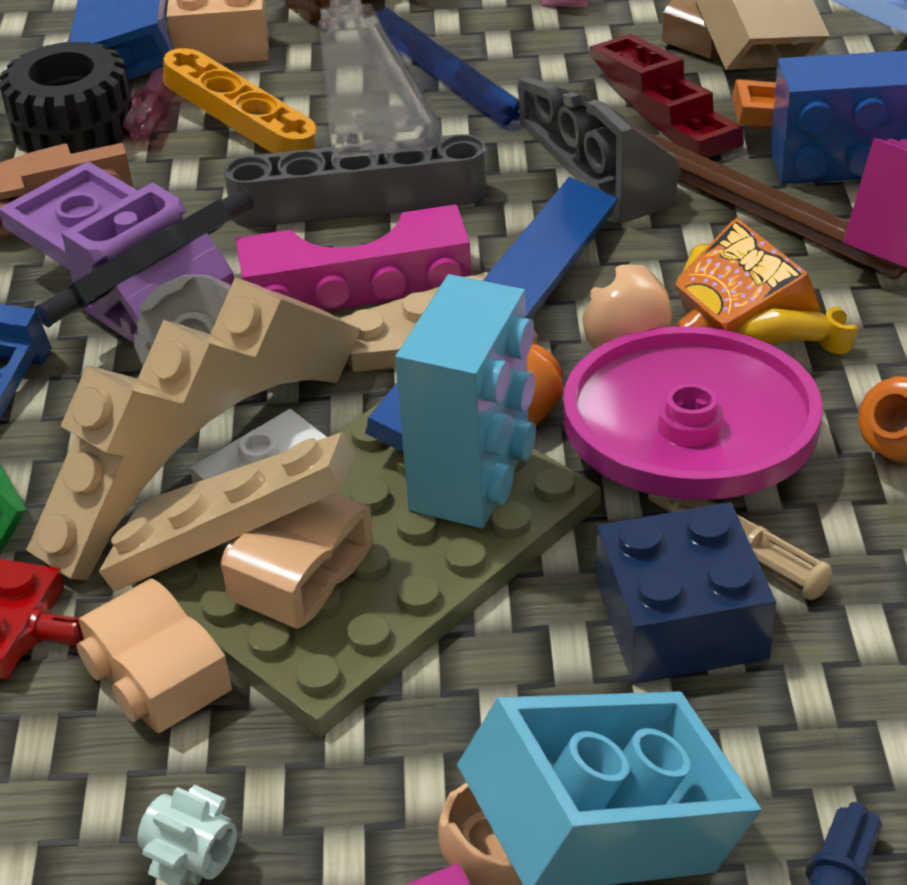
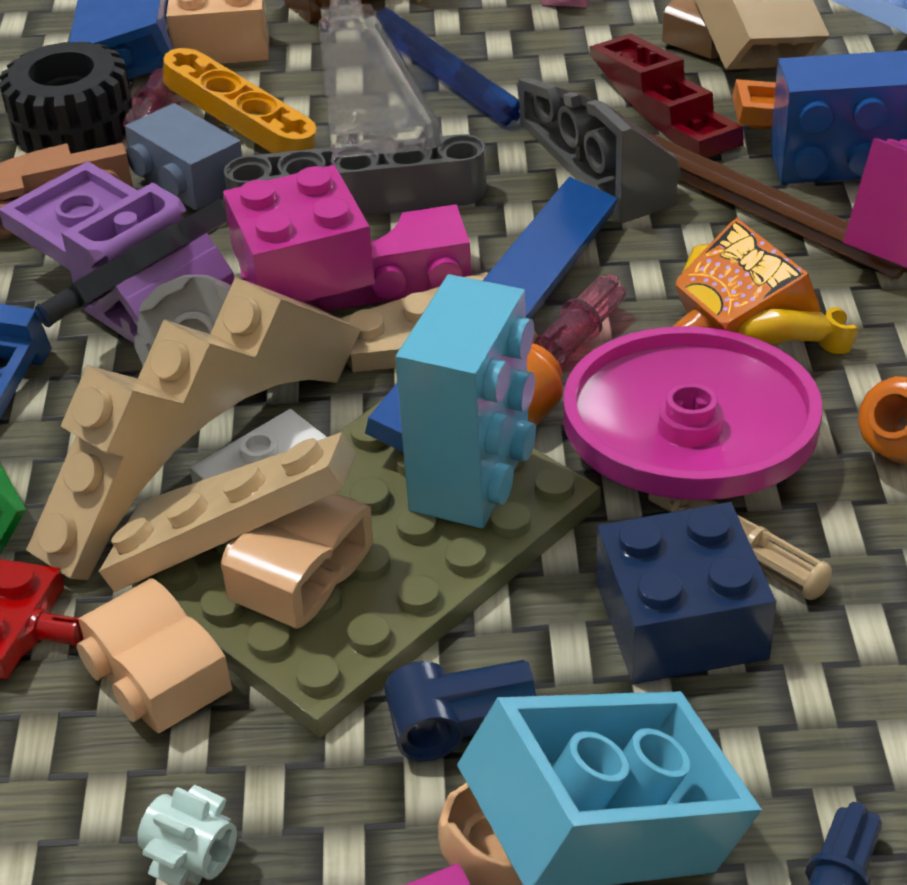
(181, 154): none -> sand blue brick
(300, 234): none -> dark pink brick
(439, 708): none -> dark blue piece
(582, 317): none -> clear pink axle
(626, 306): light nougat hair -> none

